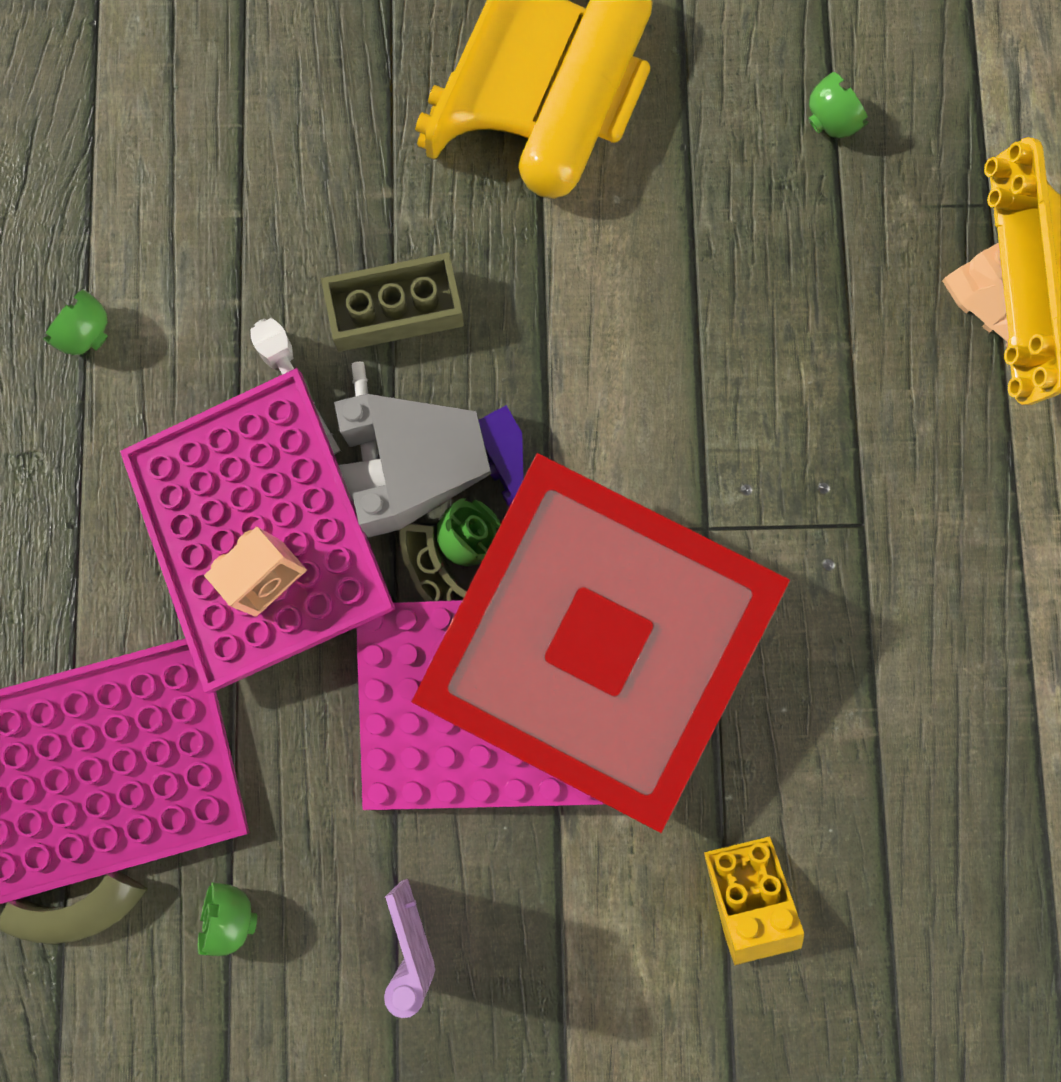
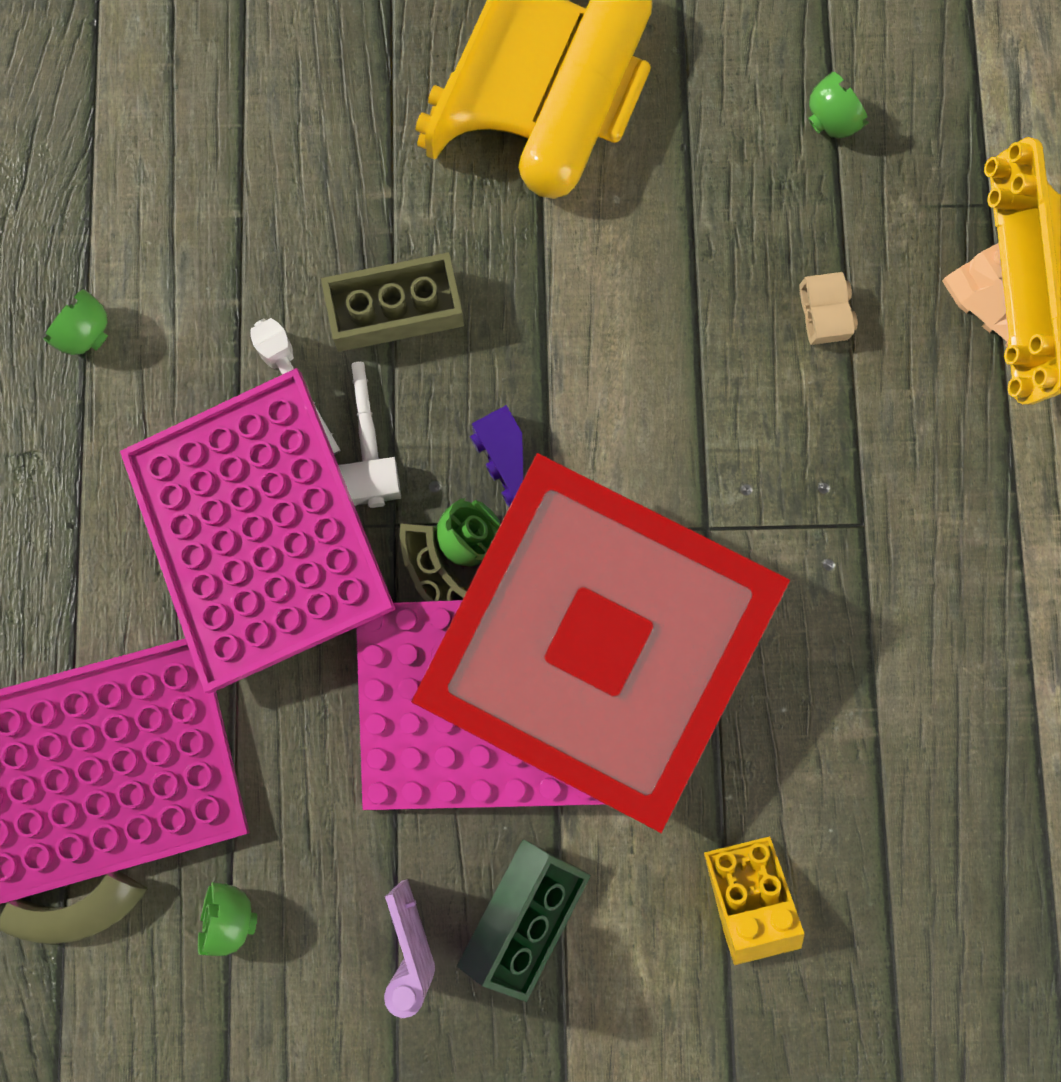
(254, 572): light nougat brick -> none
(423, 452): light grey wedge -> none
(523, 922): none -> dark green slope
(827, 308): none -> tan brick

